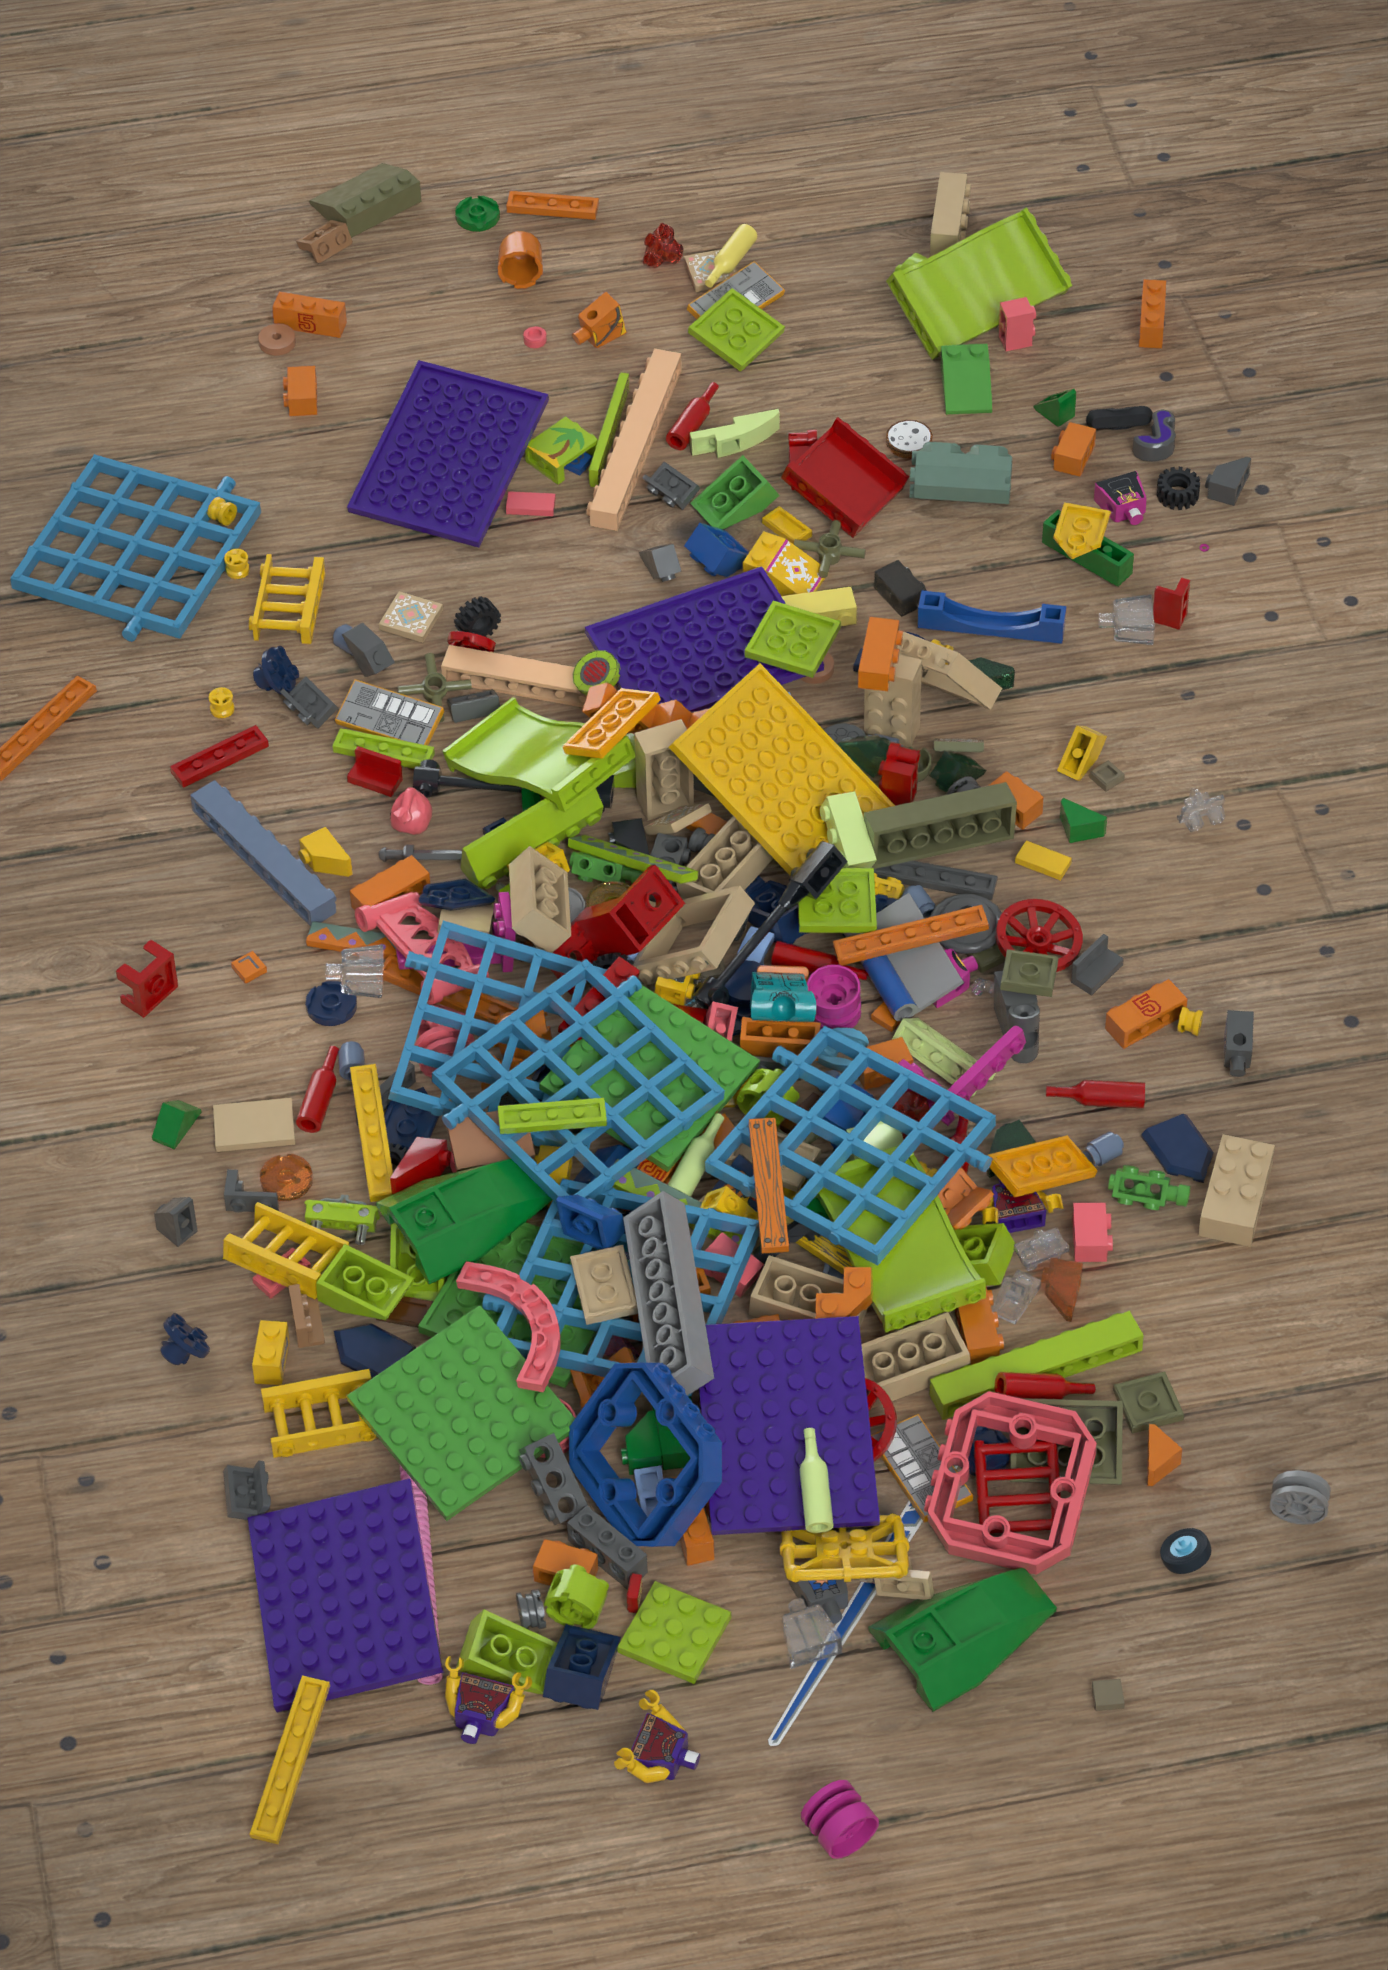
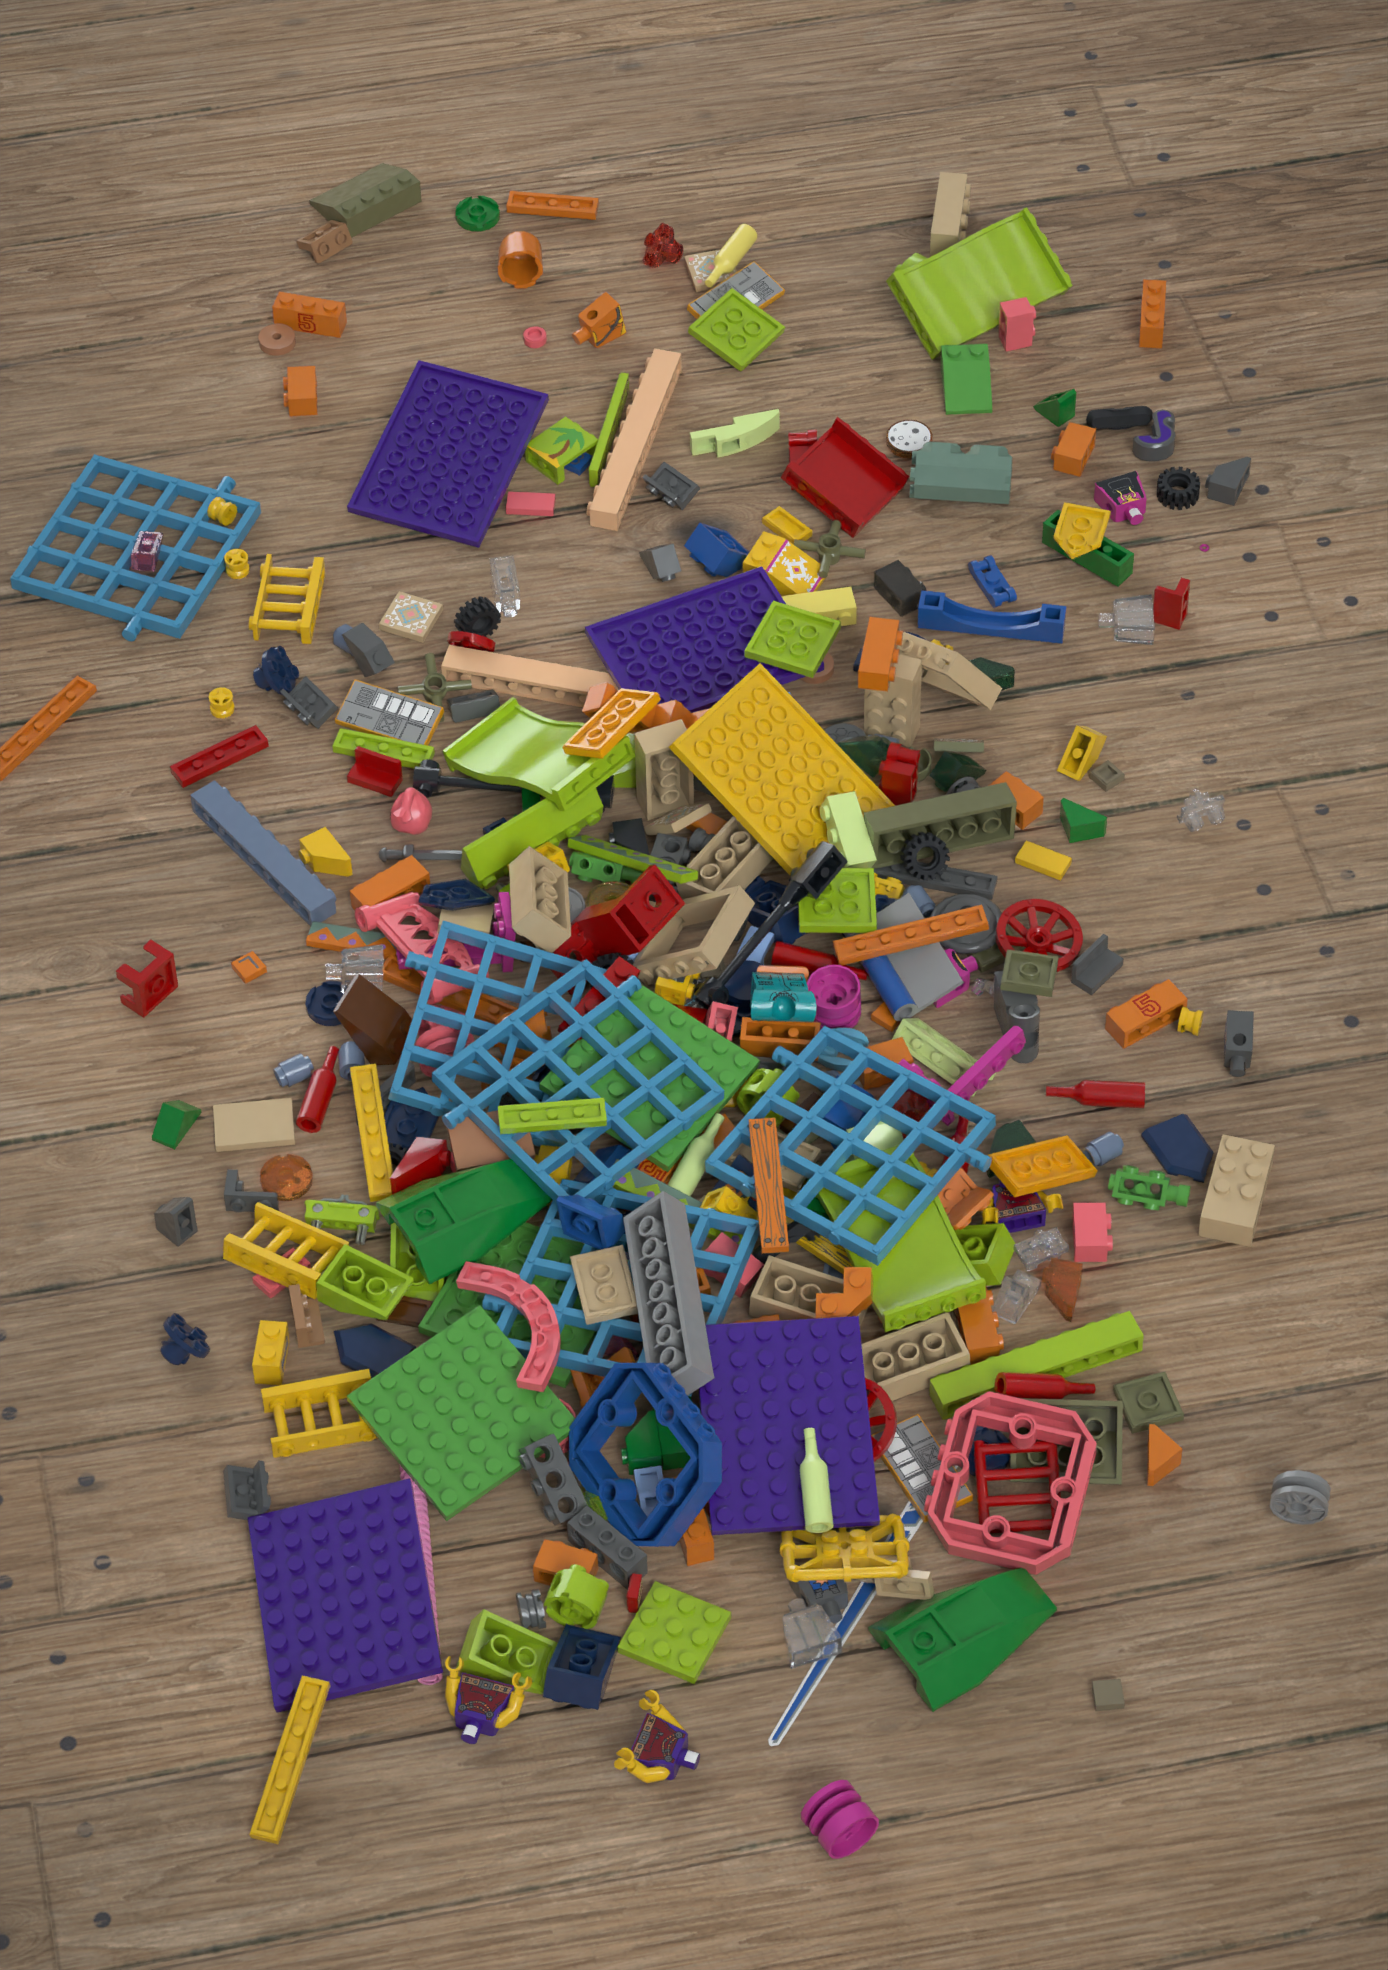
(146, 551): none -> clear pink slope
(293, 1070): none -> sand blue brick
(373, 1021): none -> reddish brown slope
(505, 592): none -> clear torso
(593, 1501): none -> clear neon green tile
(596, 669): tile -> none
(691, 419): red piece -> none
(735, 495): bright green slope -> none
(910, 856): none -> black tyre
(992, 582): none -> blue plate
(1185, 1551): black wheel -> none

